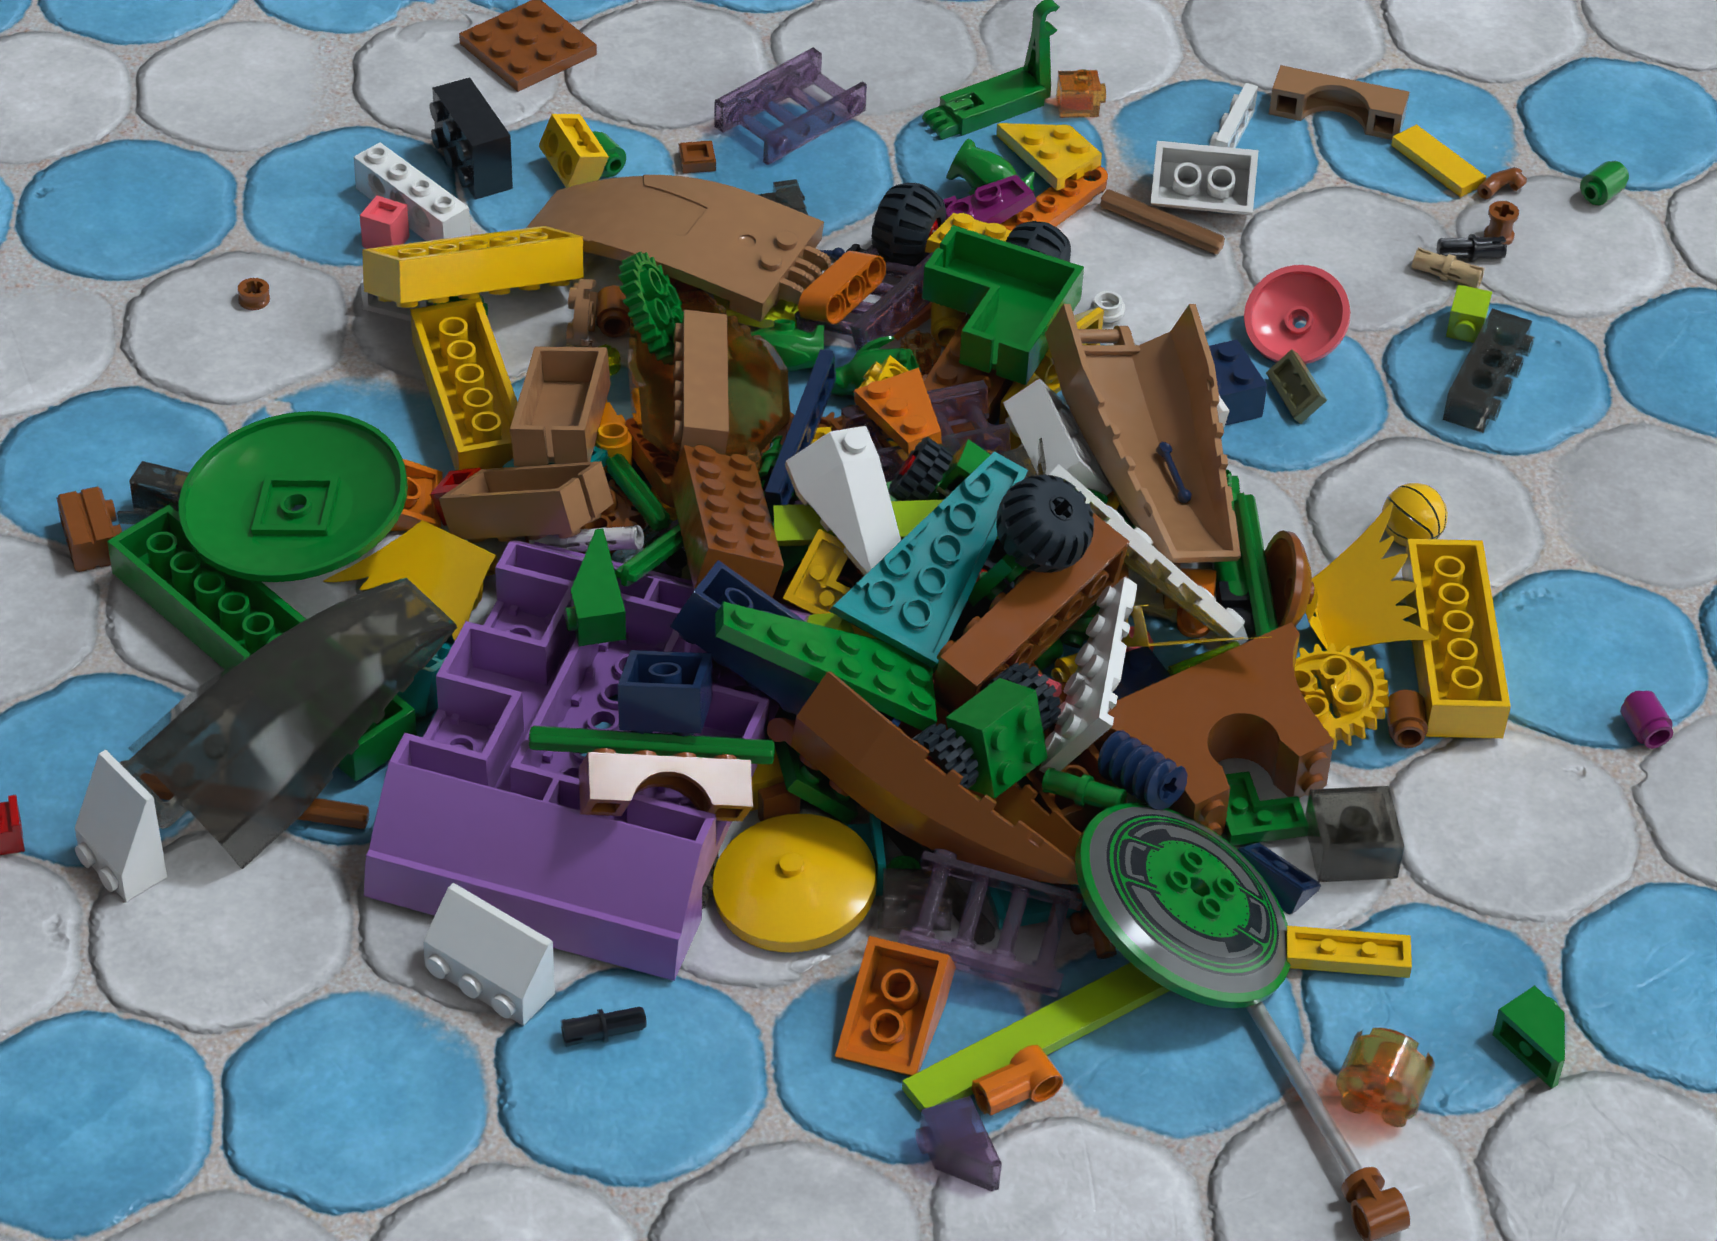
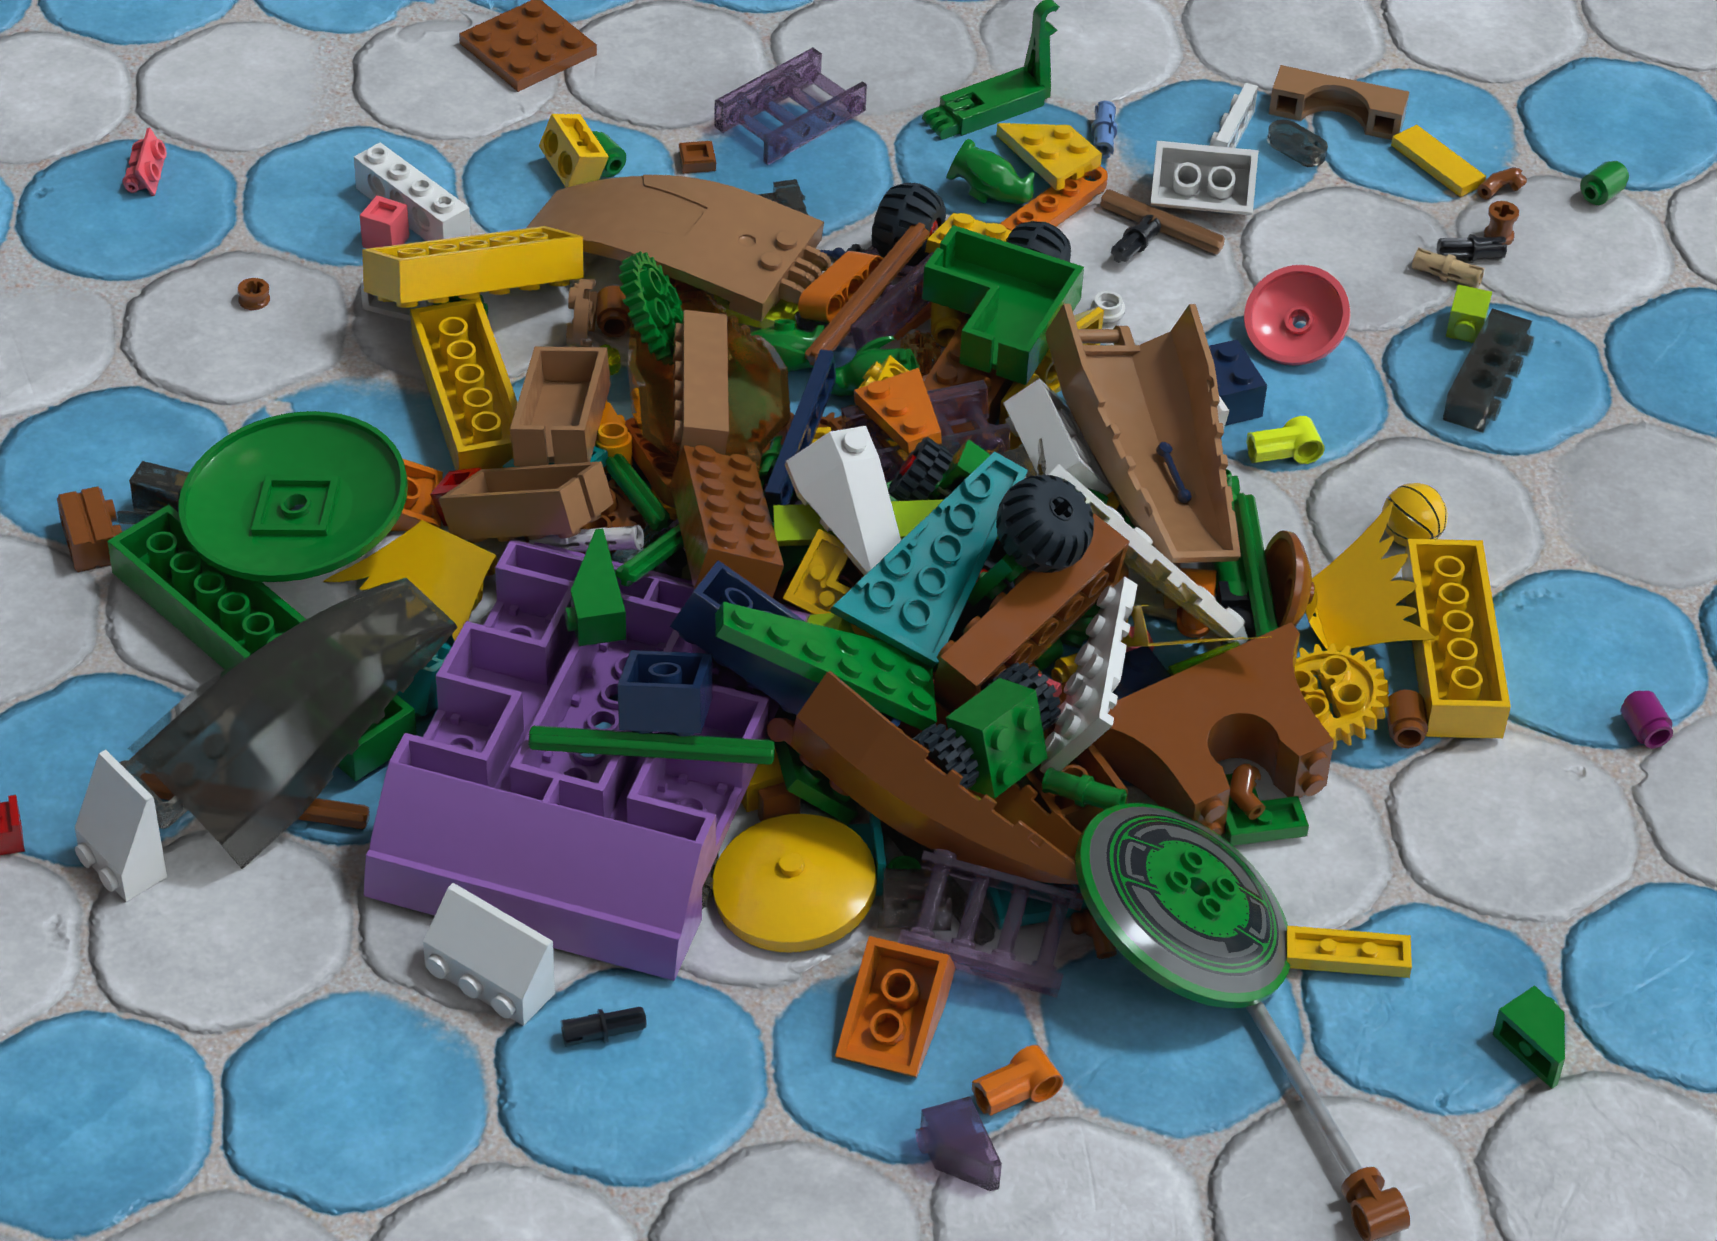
(145, 164): none -> coral hinge
(471, 138): black brick -> none
(712, 784): arch -> none
(869, 291): none -> dark orange axle
(993, 201): magenta wing -> none
(1048, 1028): lime tile -> none
(1079, 93): clear orange brick -> none
(1104, 128): none -> medium blue pin
(1135, 239): none -> black axle
(1141, 770): dark blue piece -> none
(1241, 790): none -> dark orange arm
(1287, 882): dark blue slope -> none
(1296, 386): olive plate -> none
(1296, 440): none -> neon yellow piece
(1297, 143): none -> clear smoke plate
(1354, 834): clear smoke brick -> none
(1384, 1076): clear orange brick -> none

